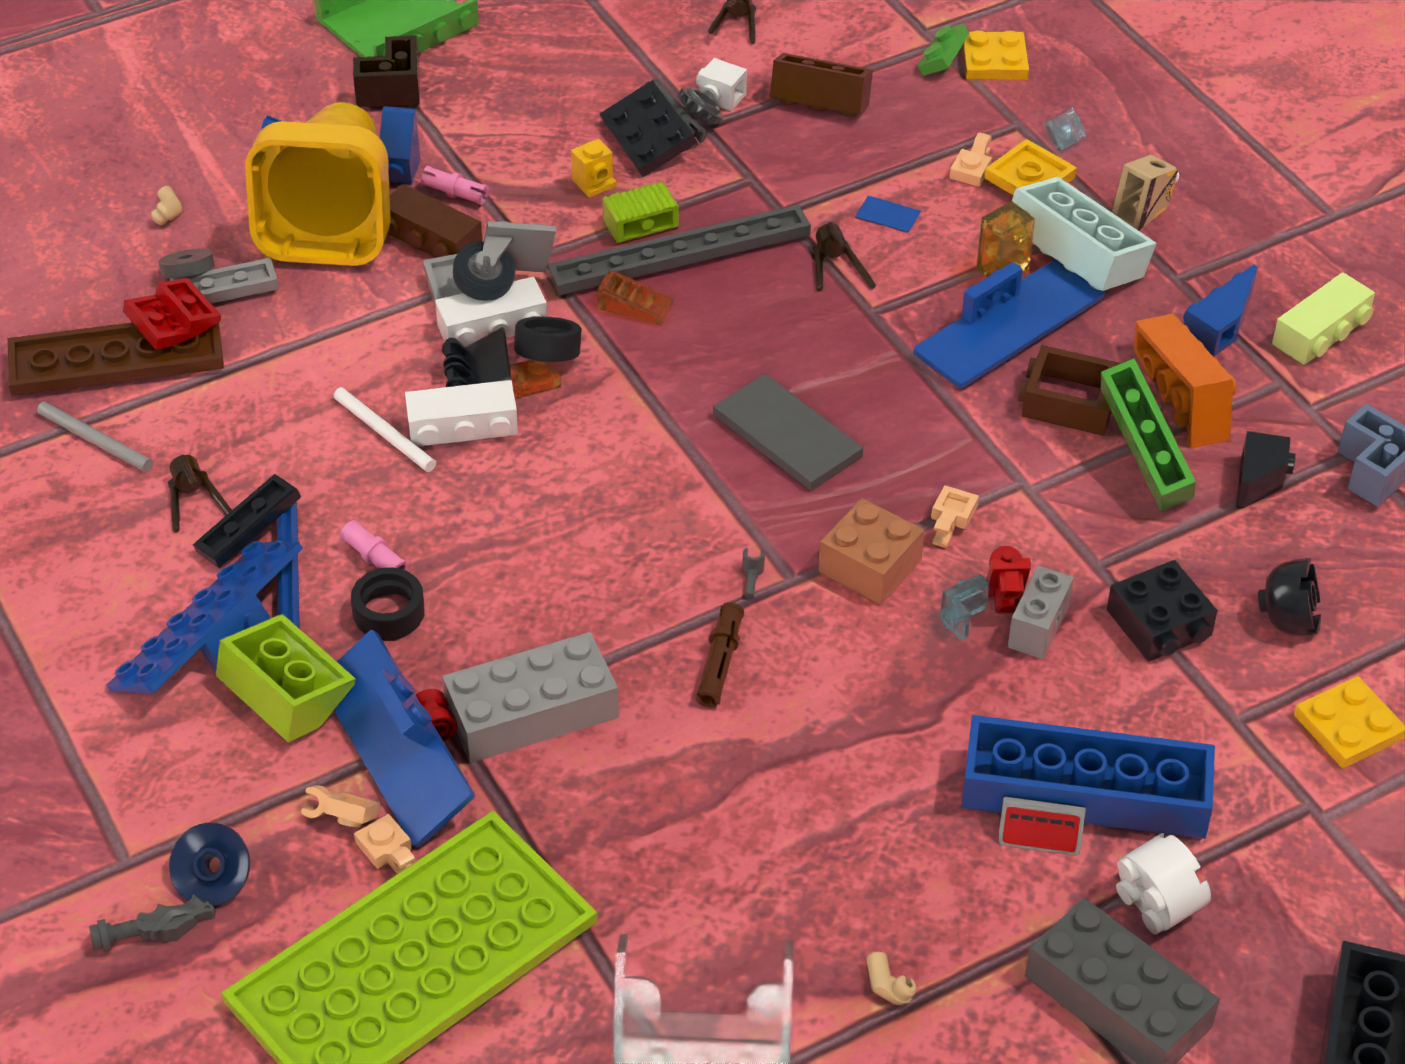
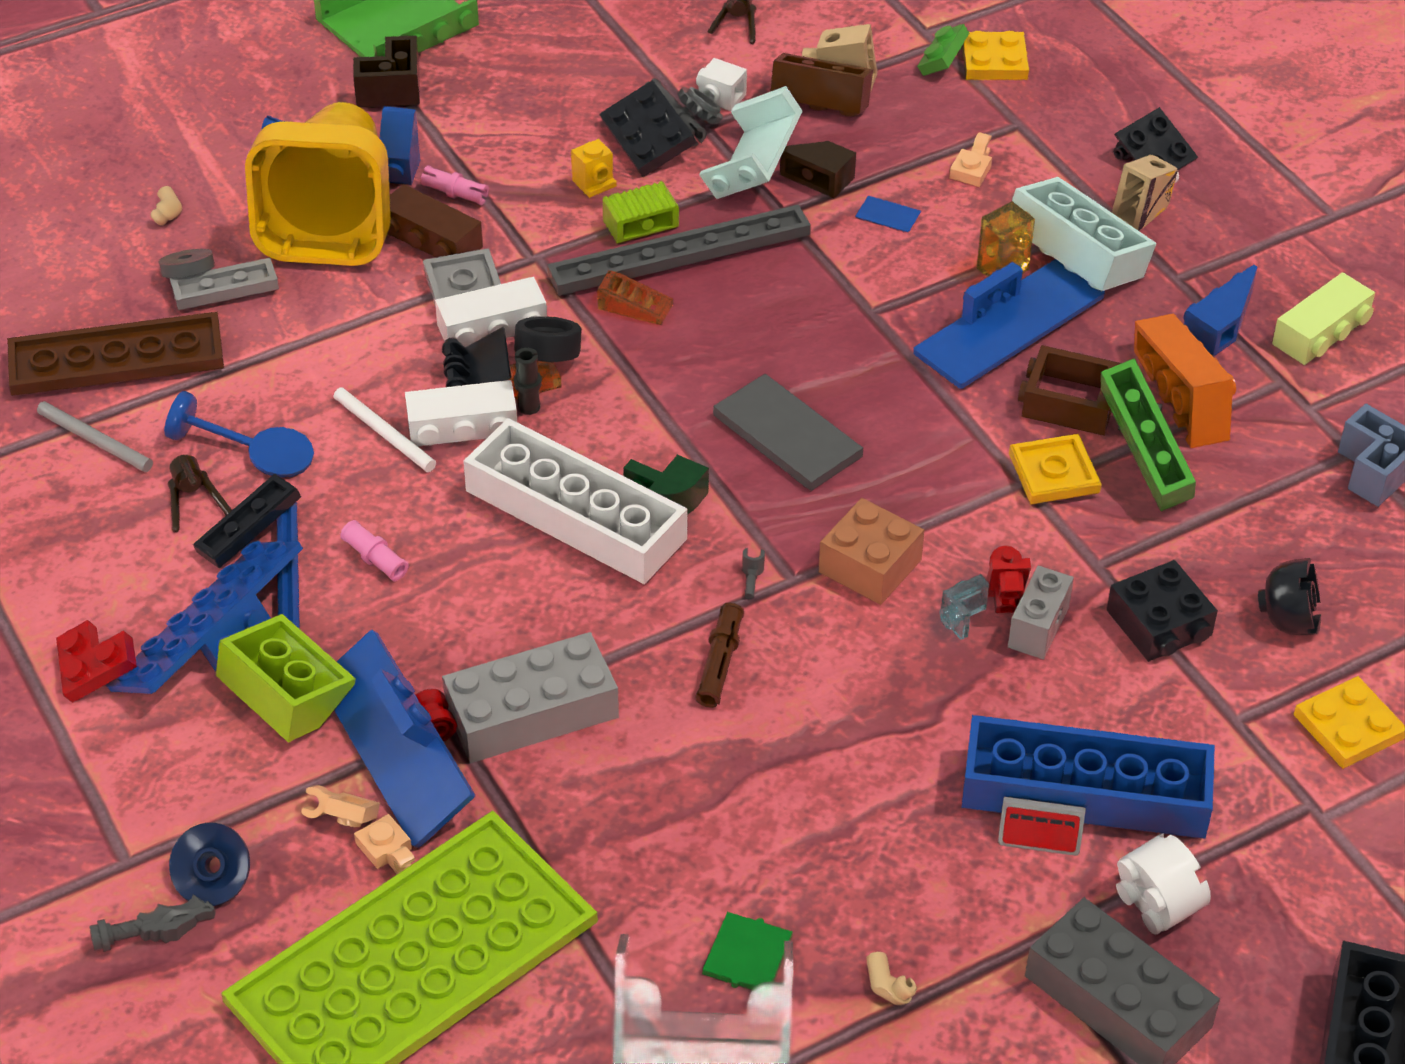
(90, 665): none -> red plate
(172, 314): red slope -> none
(271, 451): none -> blue piece
(388, 582): black tyre -> none
(488, 267): plate -> none
(527, 381): none -> pearl dark grey pin
(576, 500): none -> white brick
(680, 482): none -> dark green brick
(746, 952): none -> green piece
(767, 129): none -> light aqua panel
(819, 166): none -> dark brown slope
(833, 244): dark brown plant -> none
(846, 46): none -> tan torso
(951, 510): light nougat plate -> none
(1027, 165): yellow plate -> none
(1054, 469): none -> yellow plate
(1065, 129): clear light blue plate -> none
(1154, 136): none -> black hinge
(1263, 466): black slope -> none

